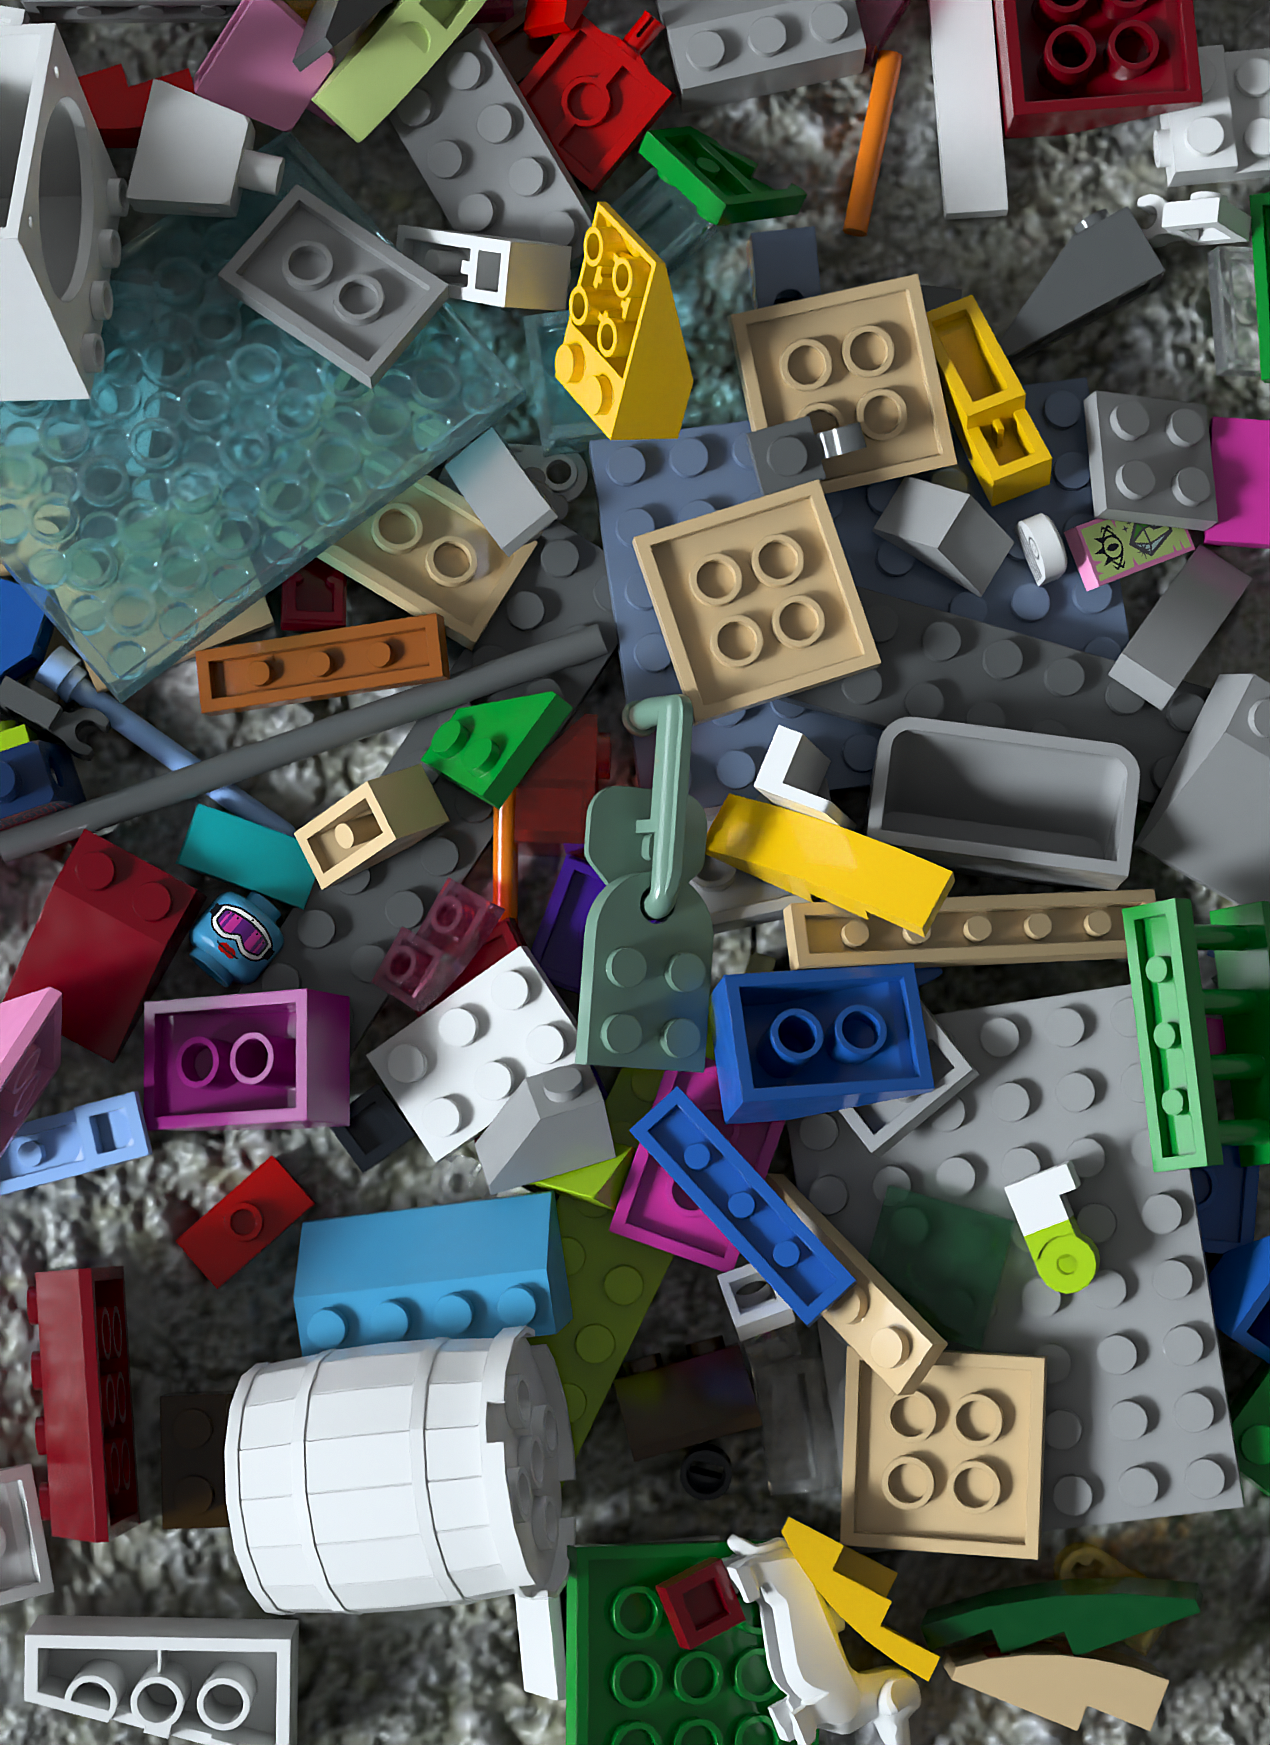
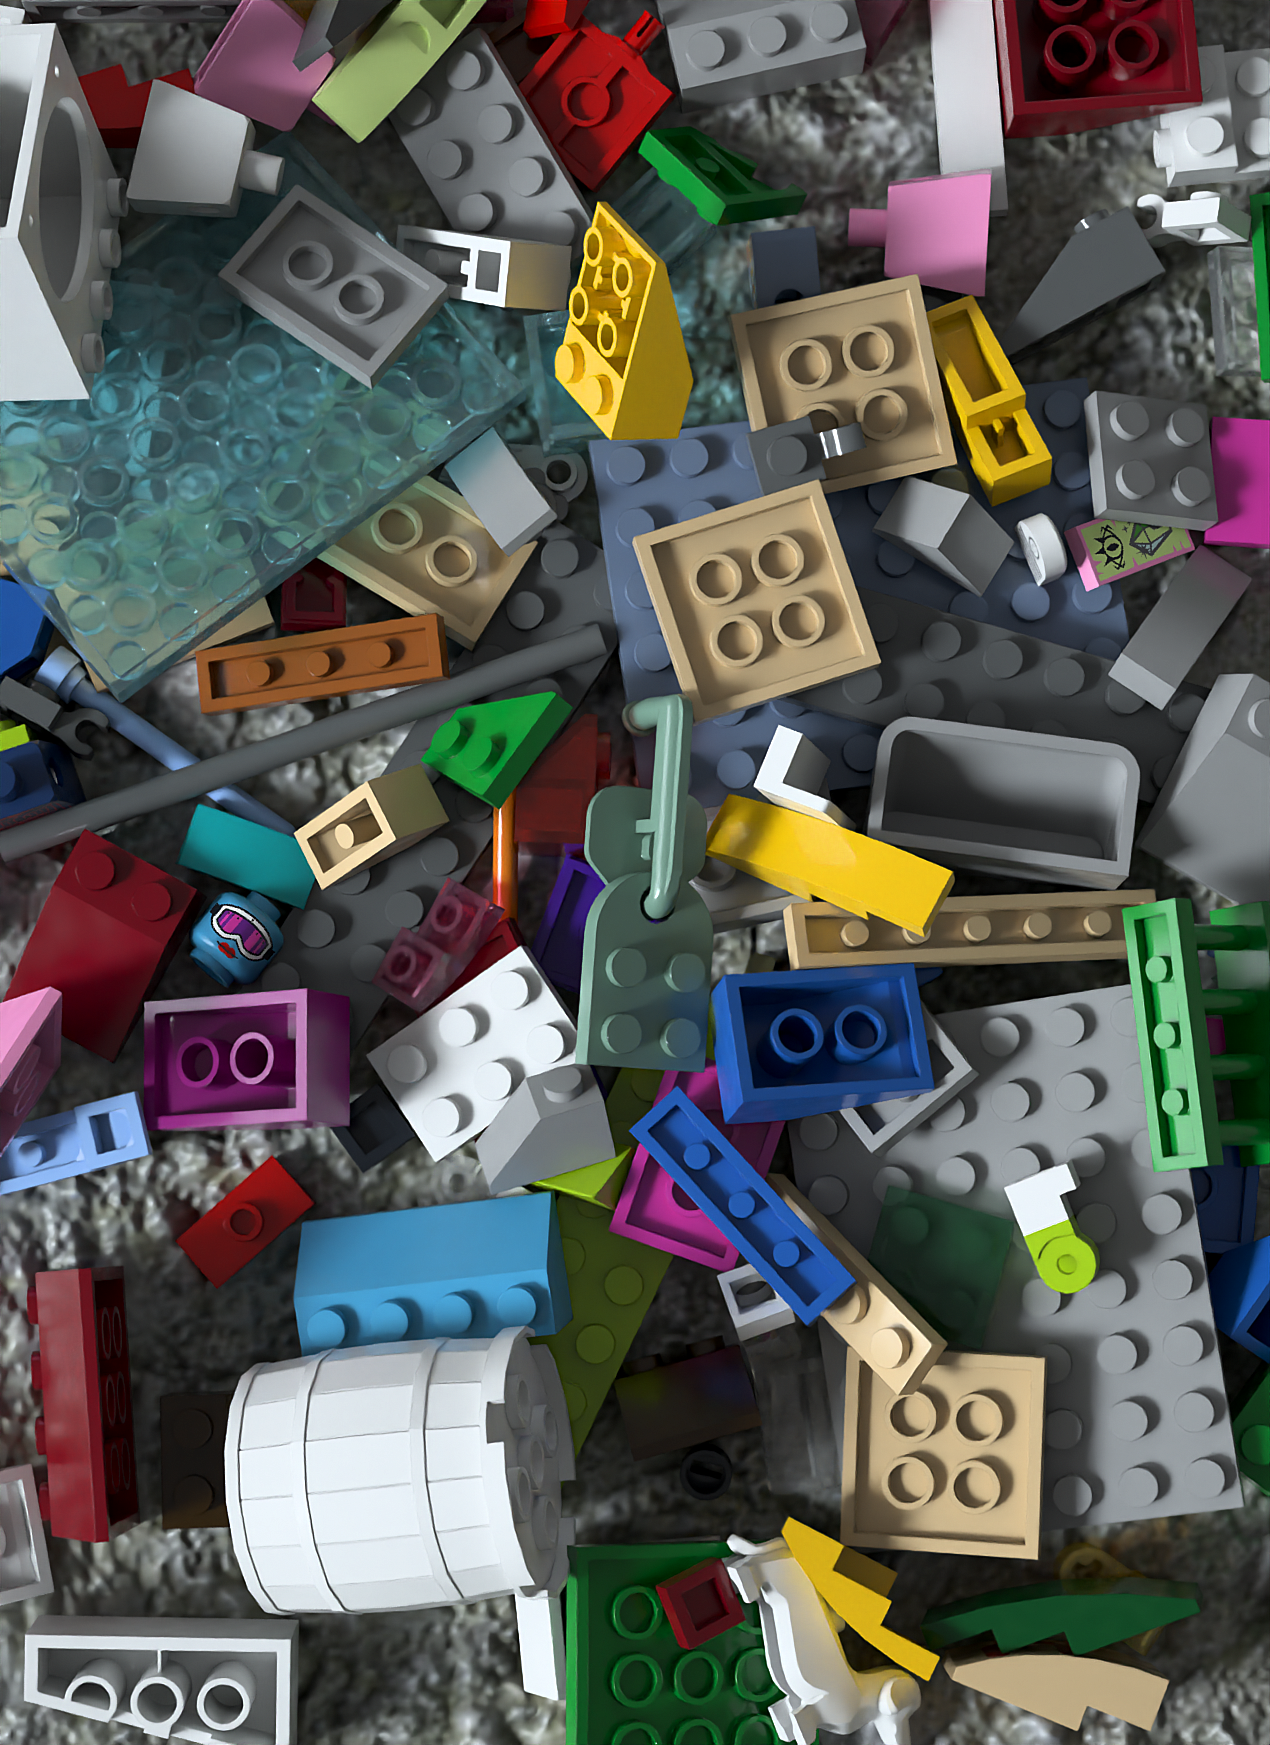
(872, 143): orange bar -> none
(931, 230): none -> bright pink torso

